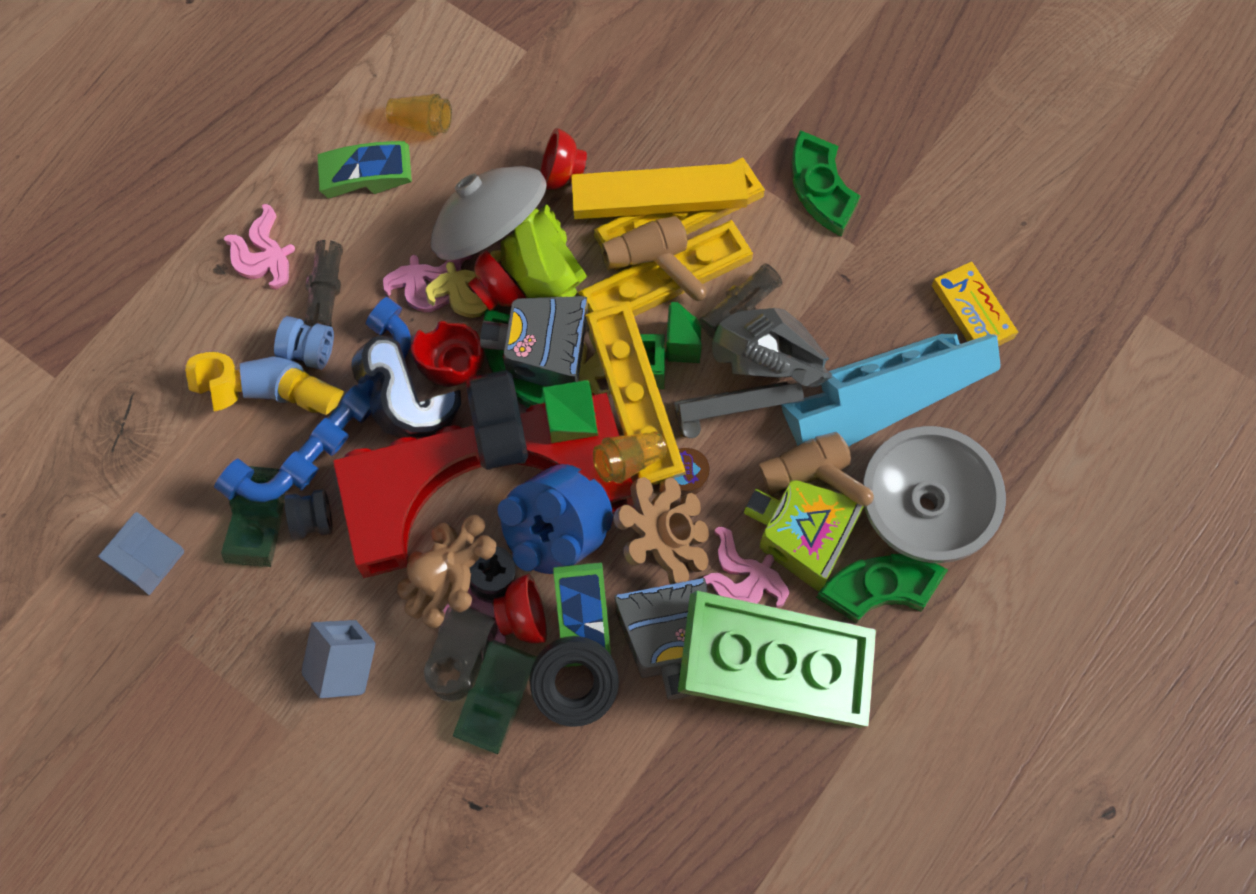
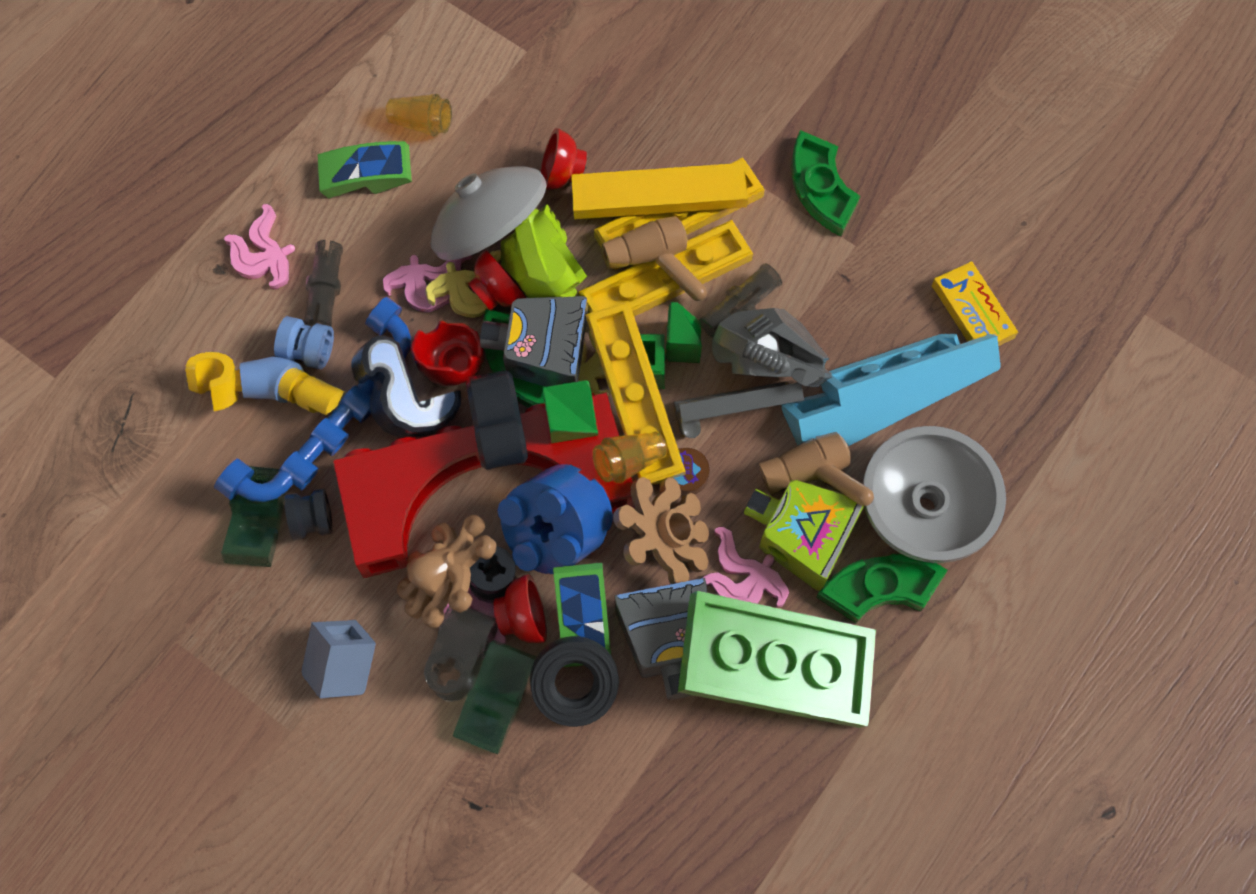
(141, 553): sand blue panel -> none

